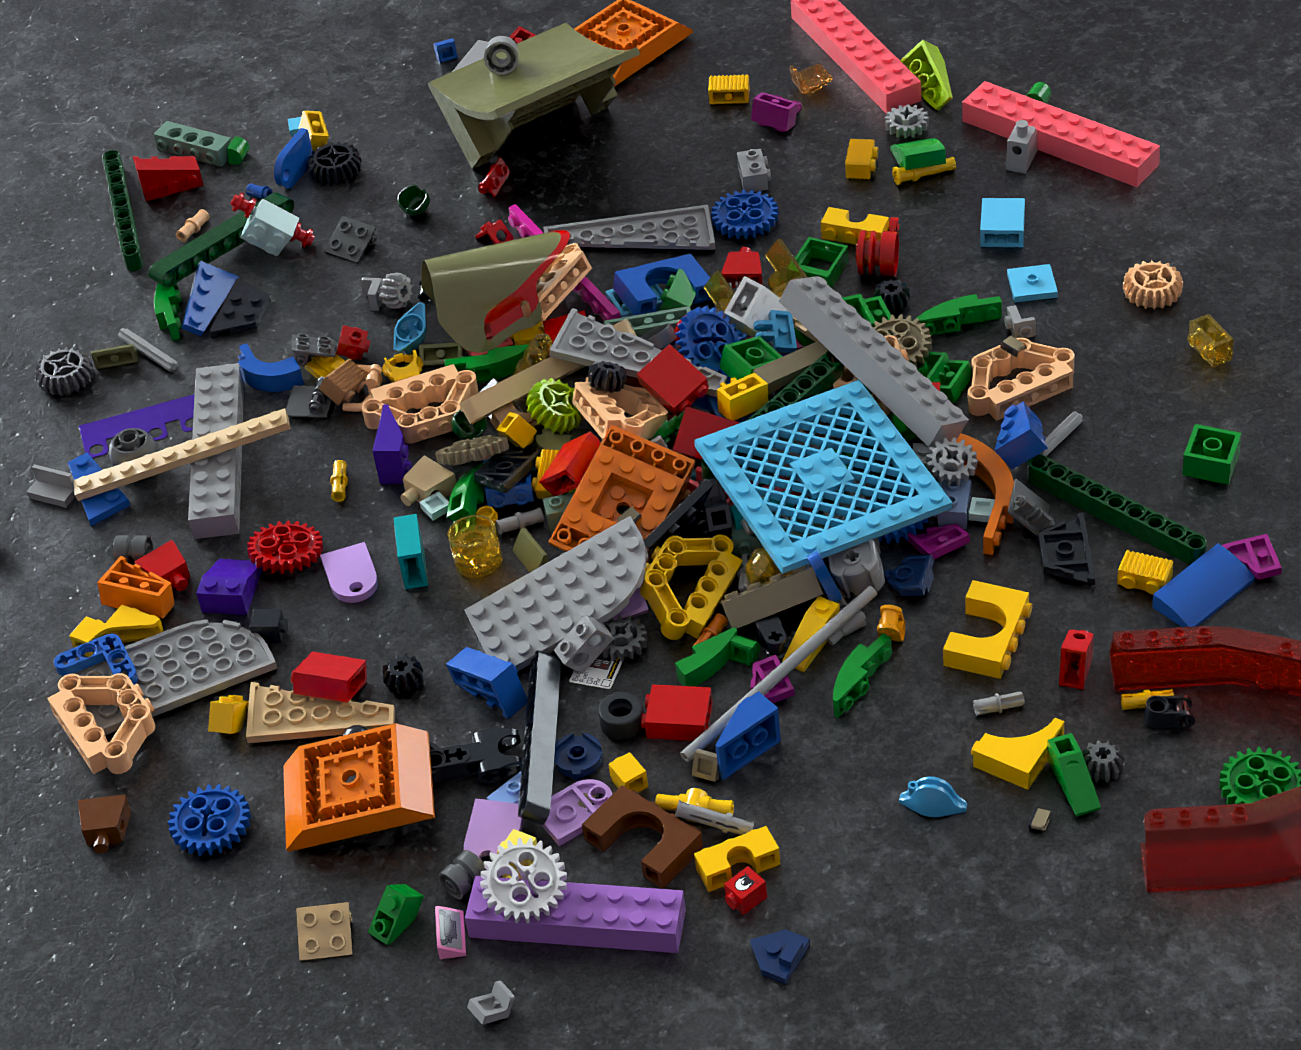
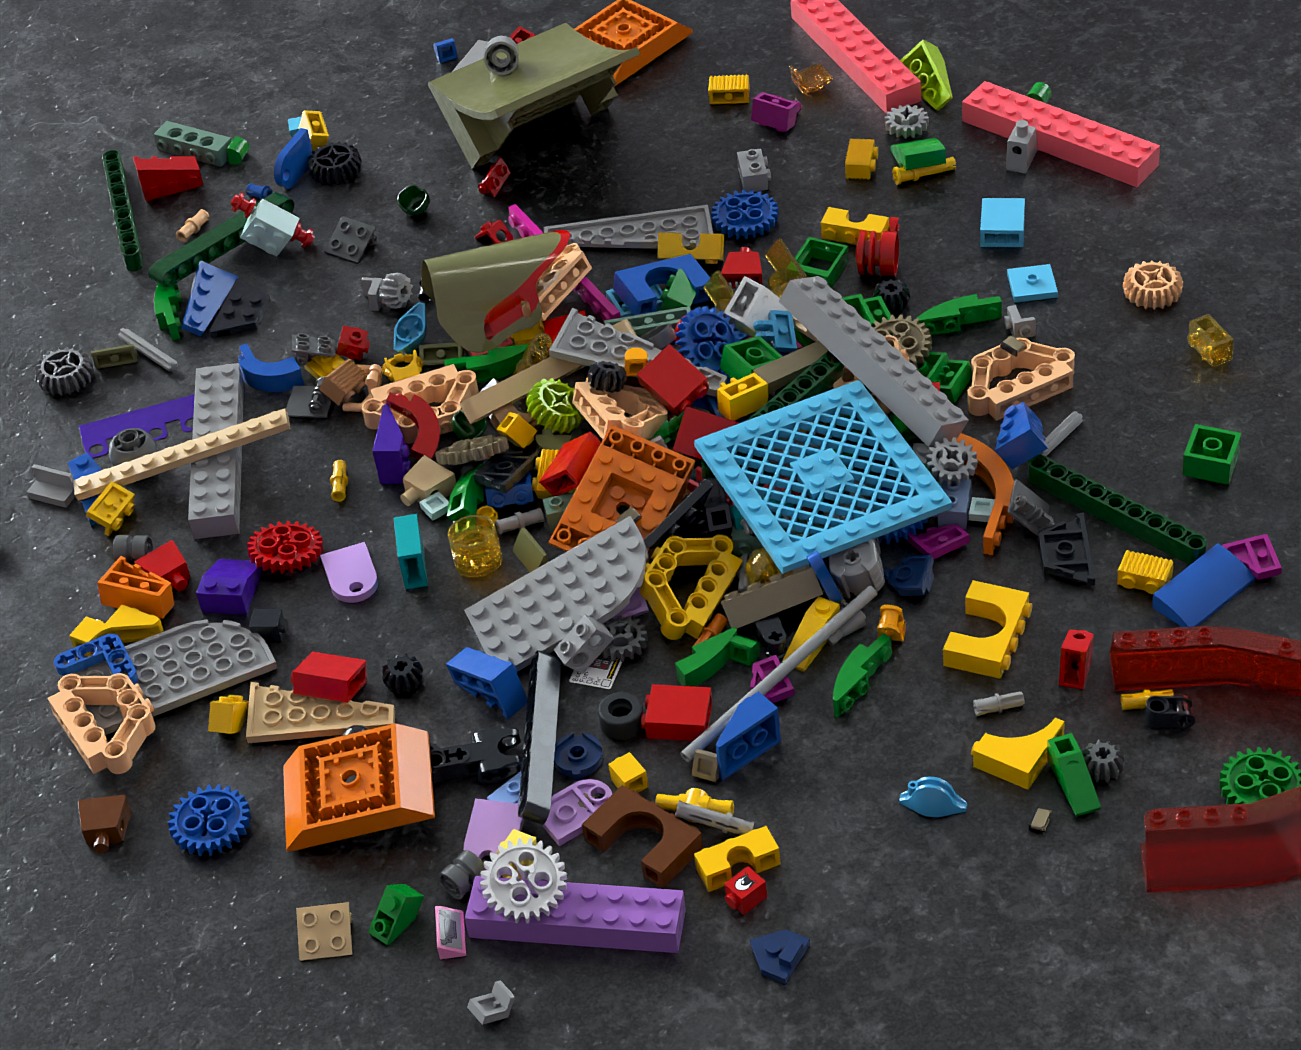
(112, 507): none -> yellow bracket
(425, 419): none -> red arch
(635, 360): none -> light orange brick
(709, 248): none -> yellow arch

